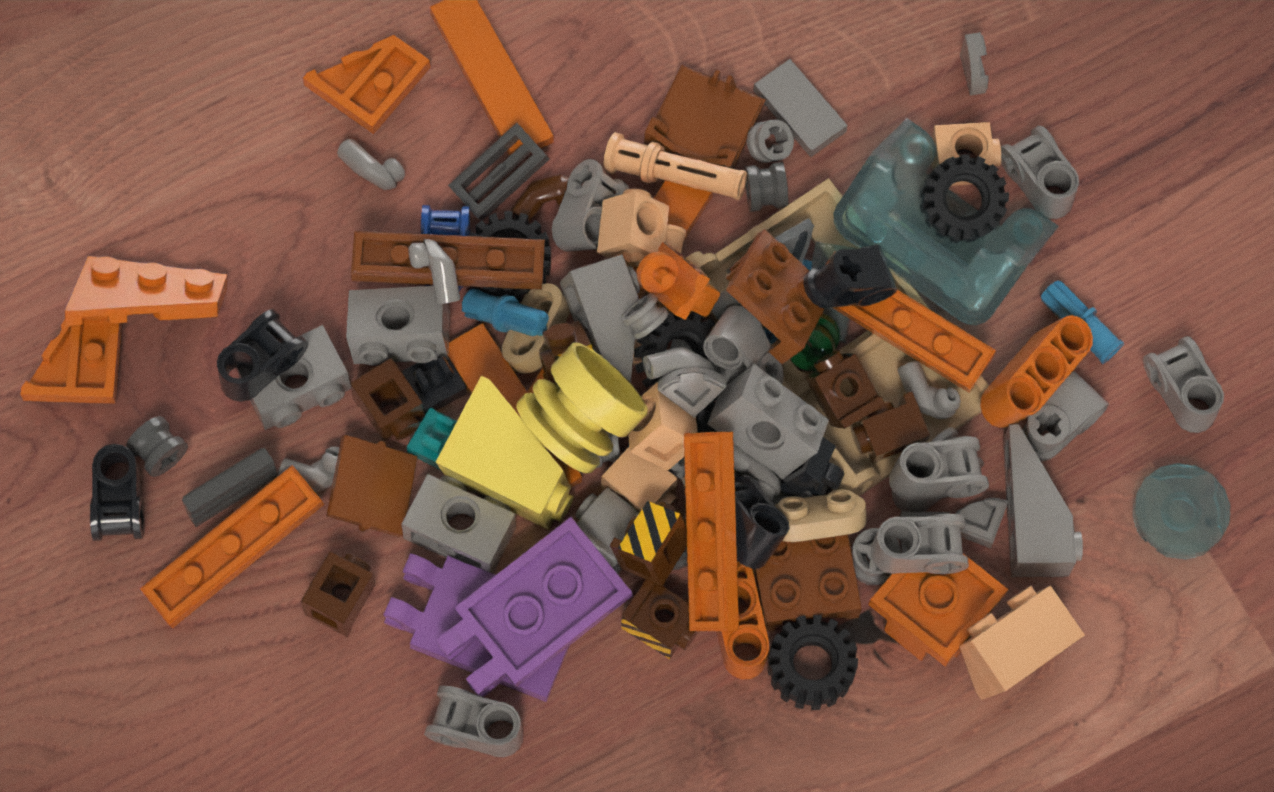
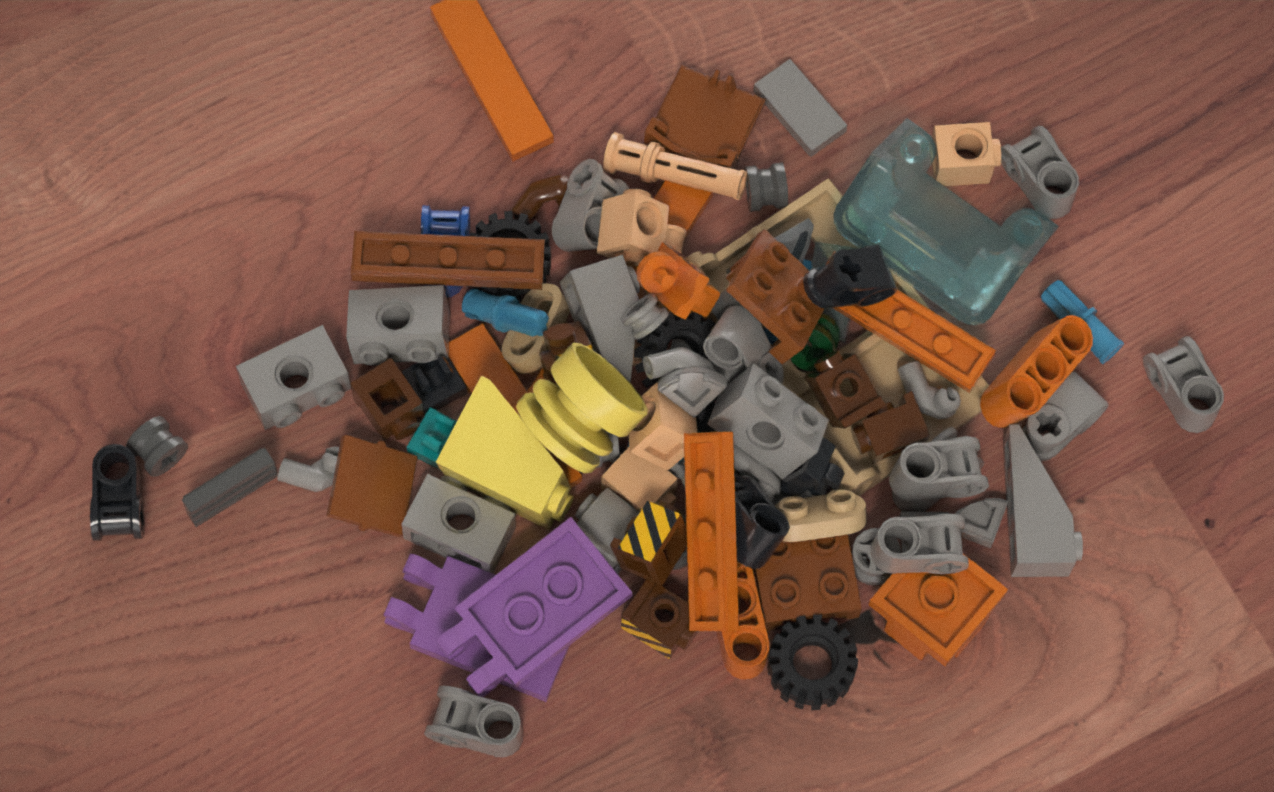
(78, 365): orange wing -> none
(130, 288): orange wing -> none
(232, 546): orange tile -> none
(266, 350): black piece -> none
(336, 574): reddish brown brick -> none
(364, 165): light grey arm -> none
(371, 81): orange wing -> none
(441, 267): light grey arm -> none
(511, 184): dark grey tile -> none
(762, 131): light grey bush -> none
(970, 55): light grey tile -> none
(992, 196): black tyre -> none
(1019, 641): light nougat slope -> none
(1181, 511): clear light blue tile -> none

